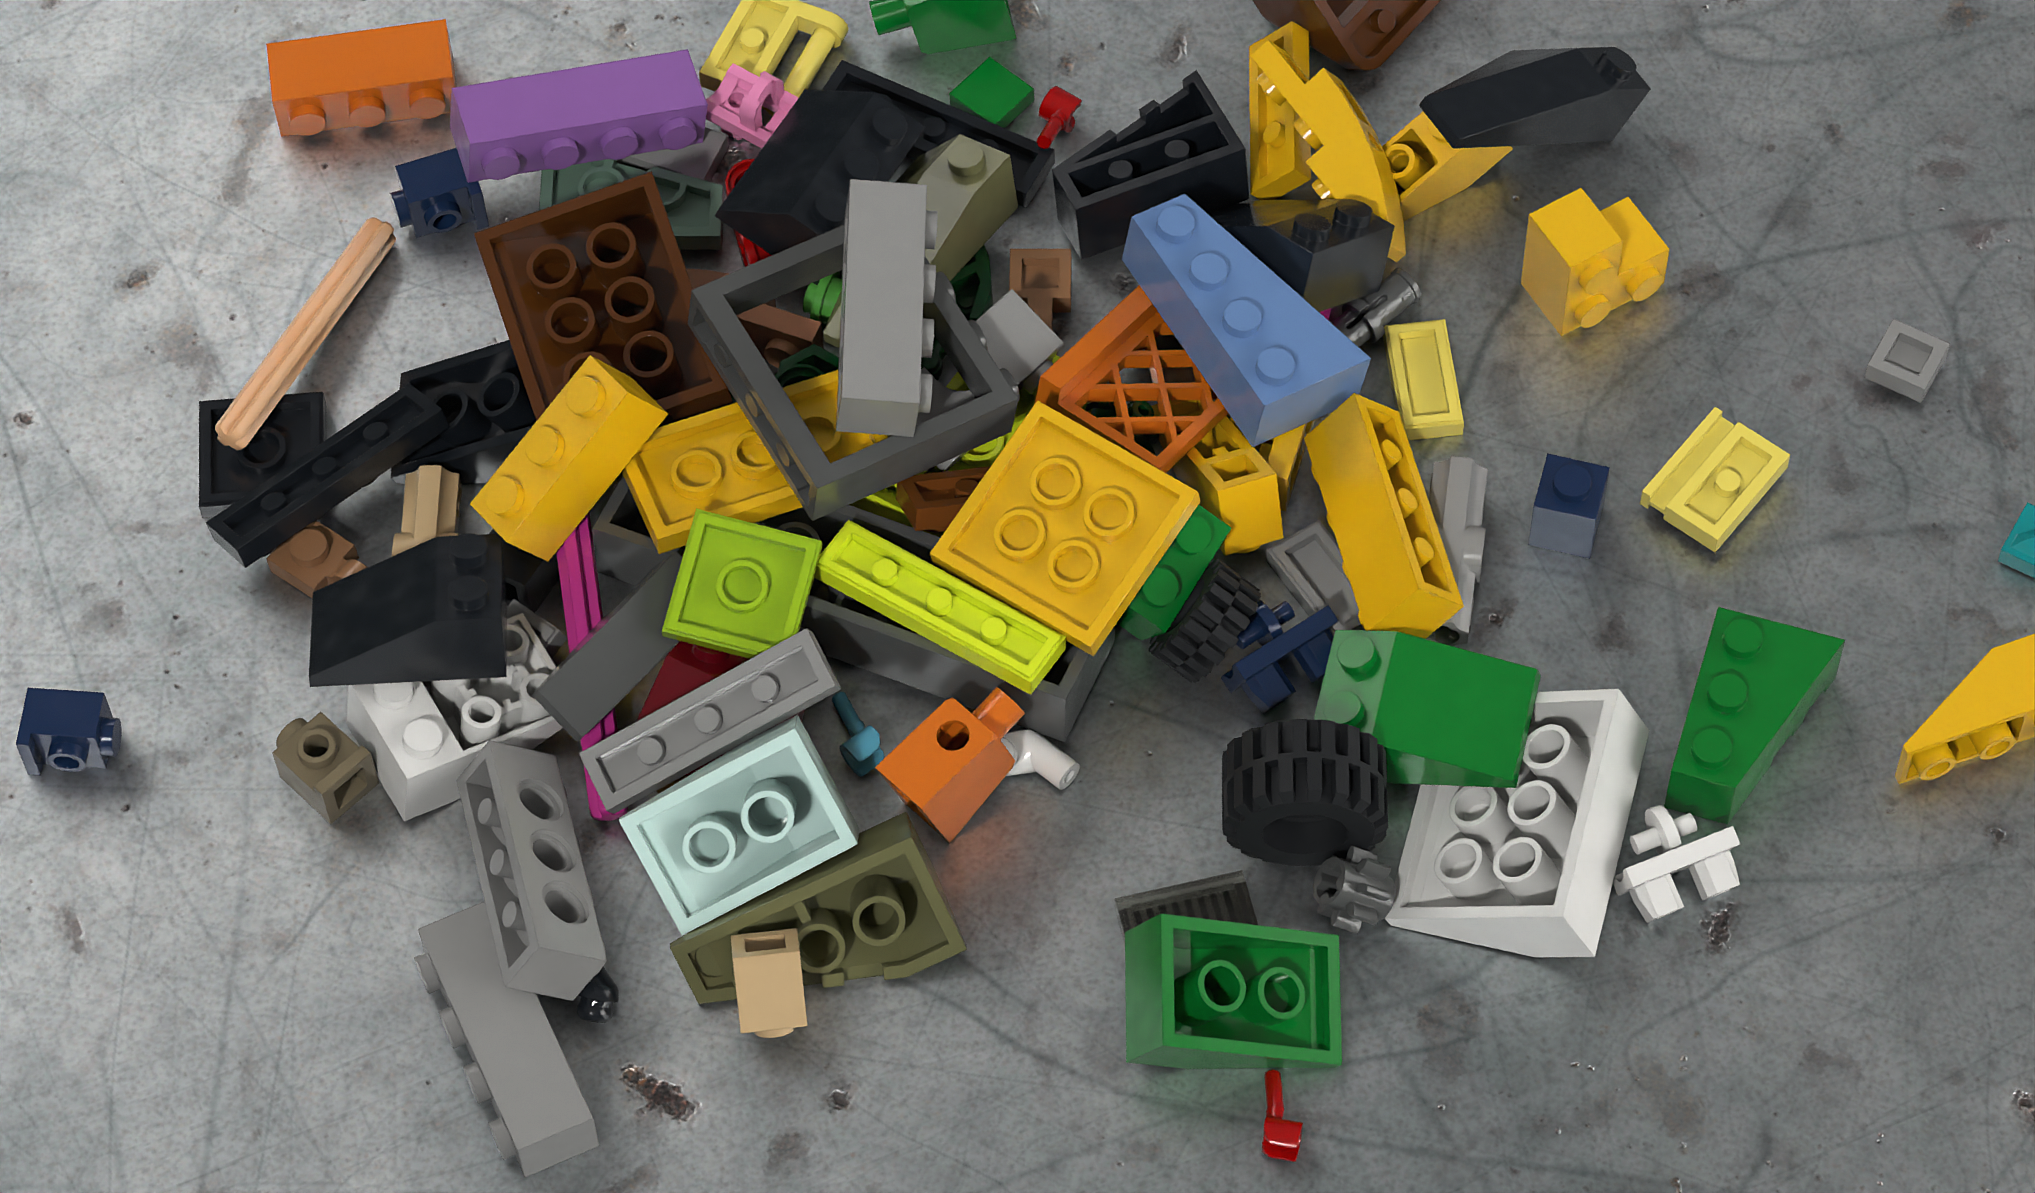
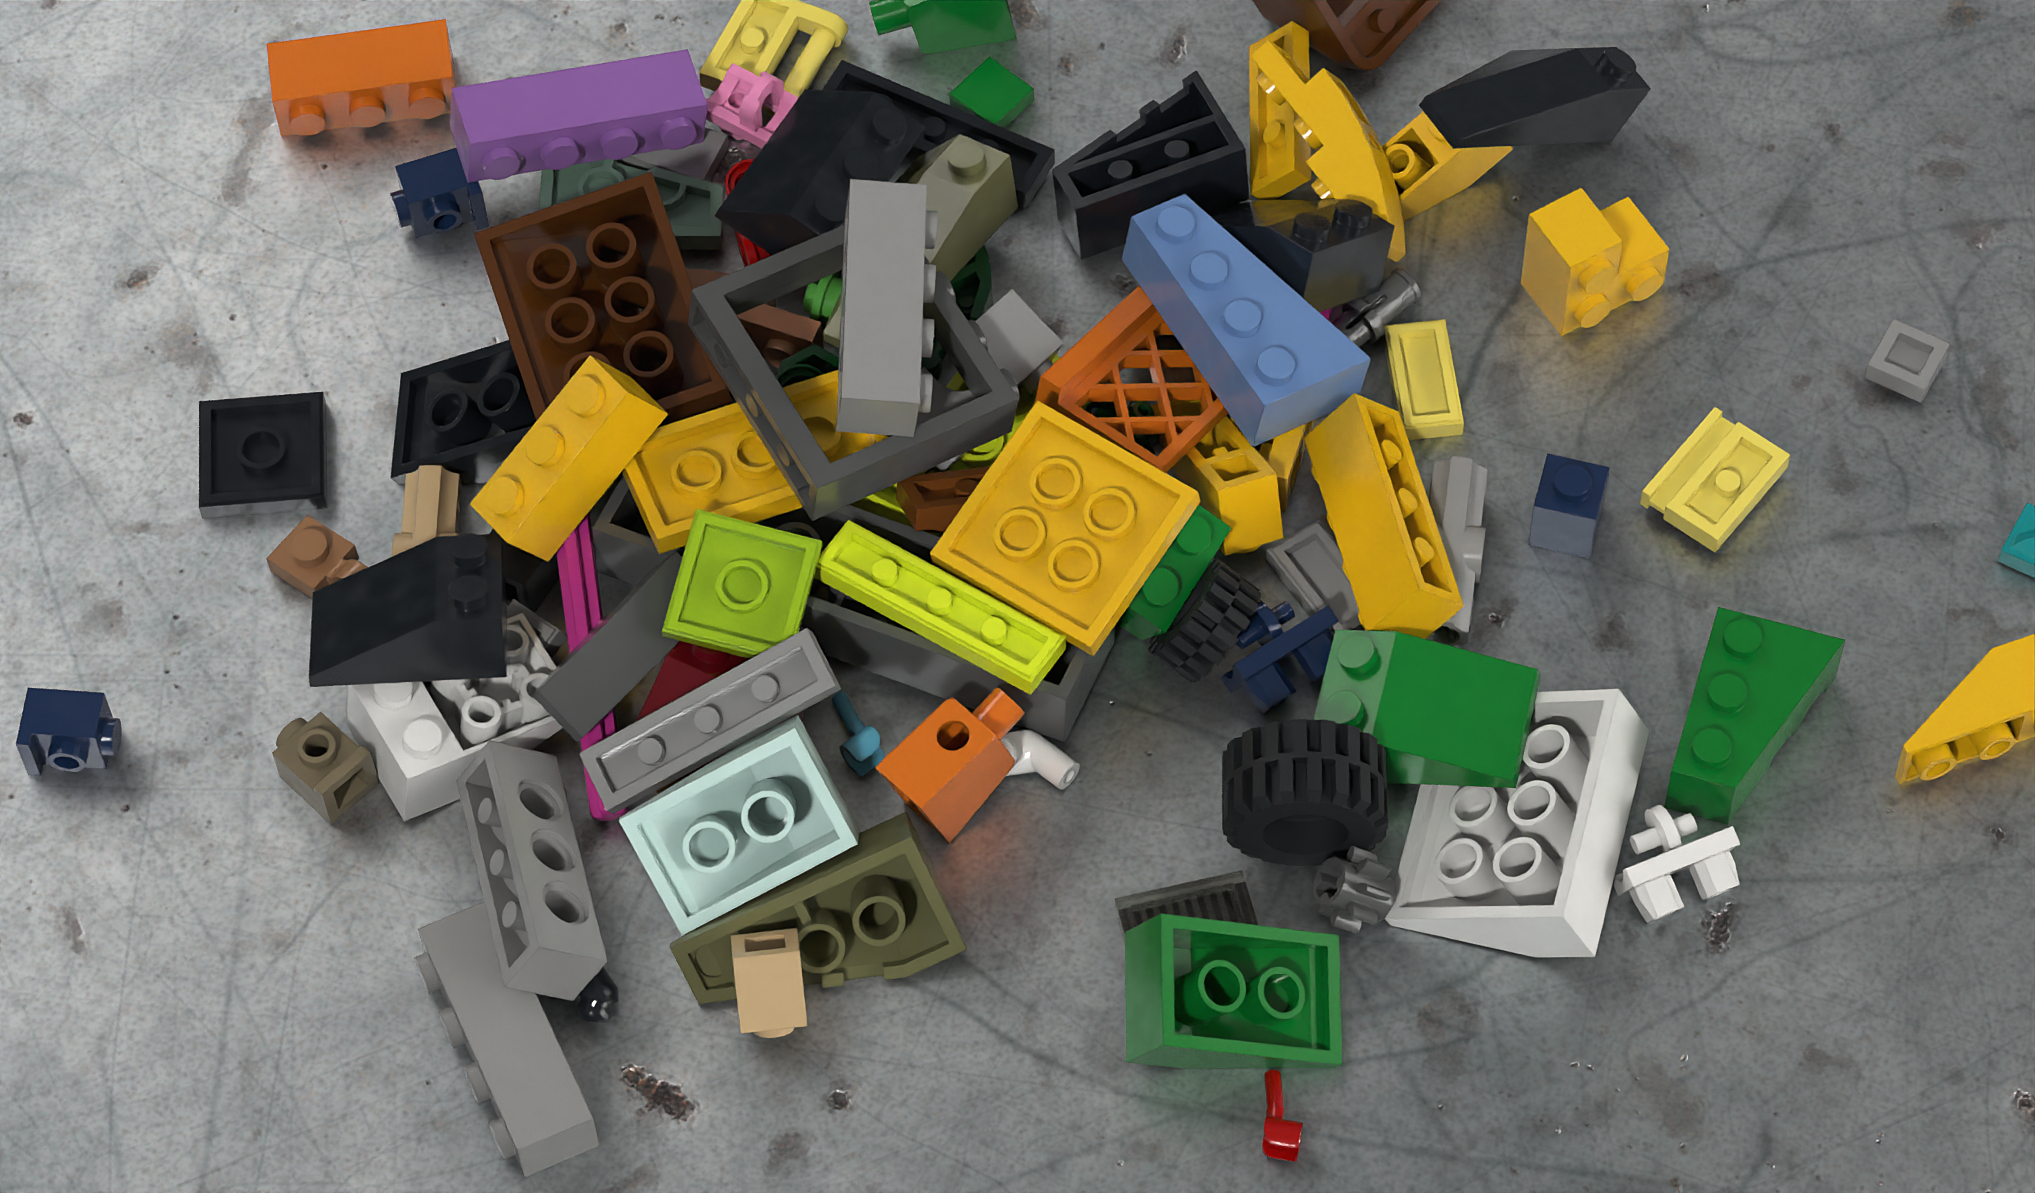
(305, 334): light nougat axle -> none
(327, 475): black plate -> none
(1042, 280): medium nougat plate -> none
(1058, 111): red hand -> none

